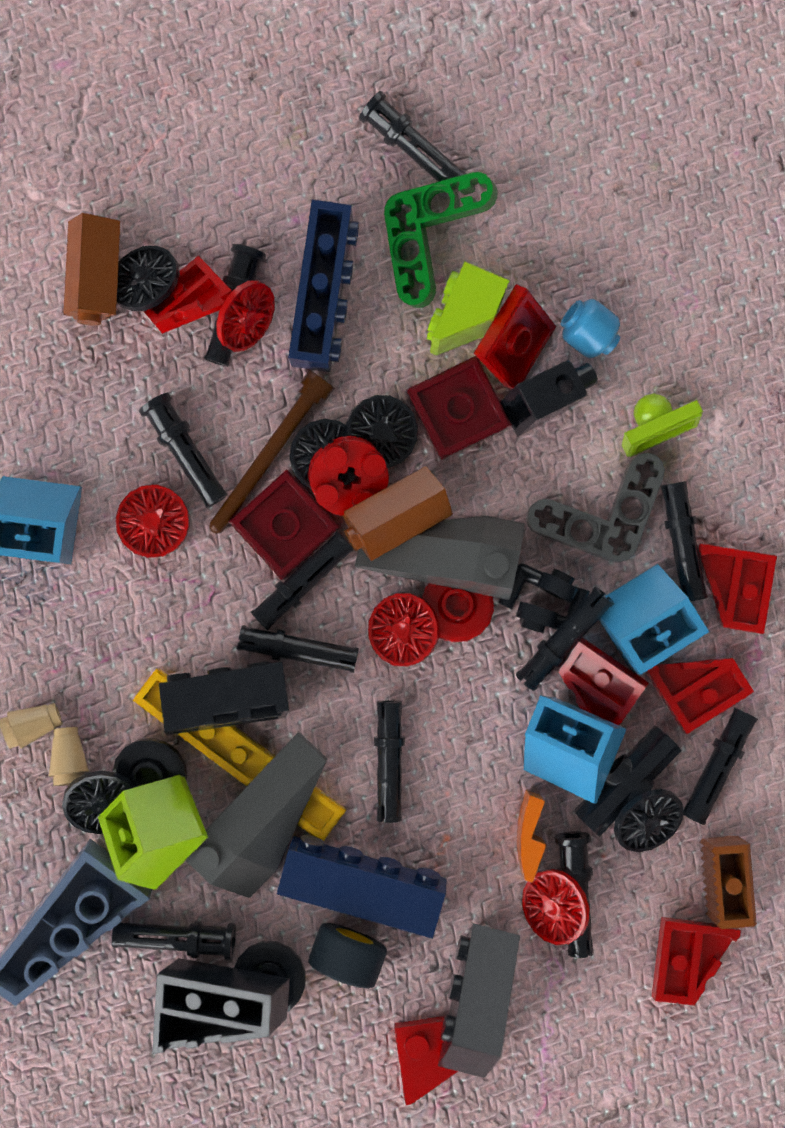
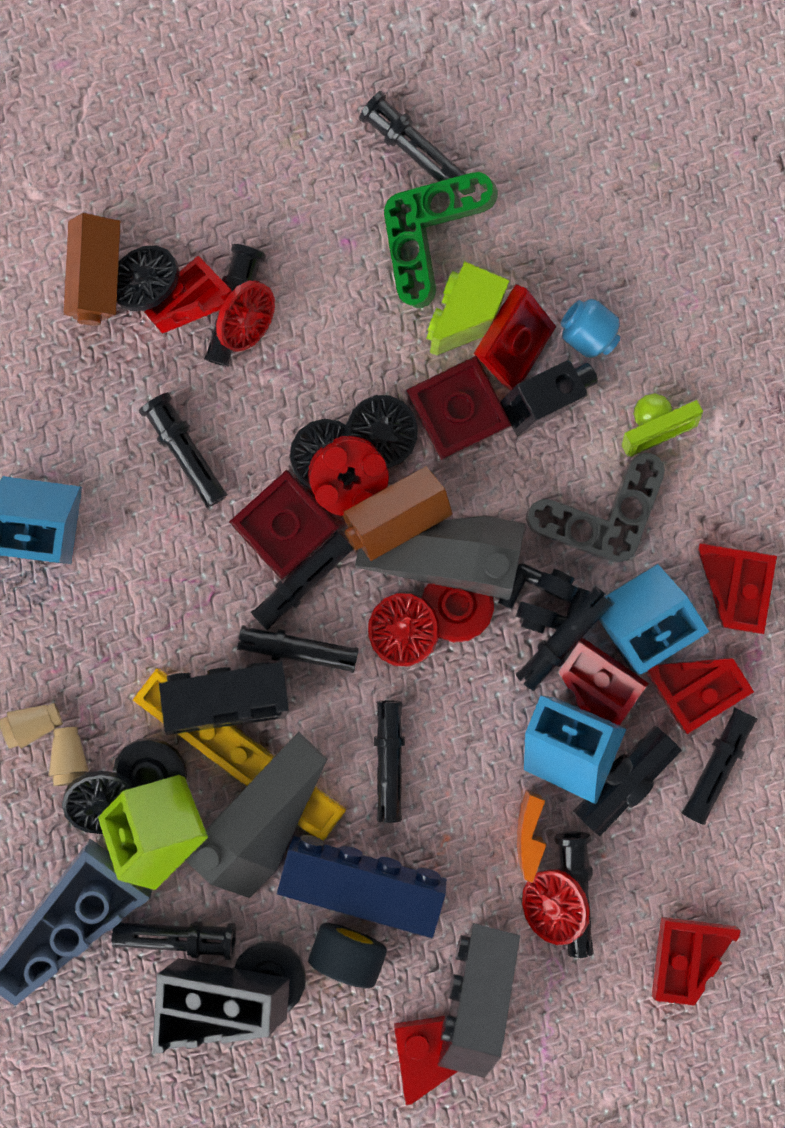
(152, 521): red wheel -> none
(312, 391): reddish brown piece -> none
(321, 286): dark blue brick -> none
(648, 820): black wheel -> none
(683, 538): black pin -> none
(728, 882): dark orange brick -> none

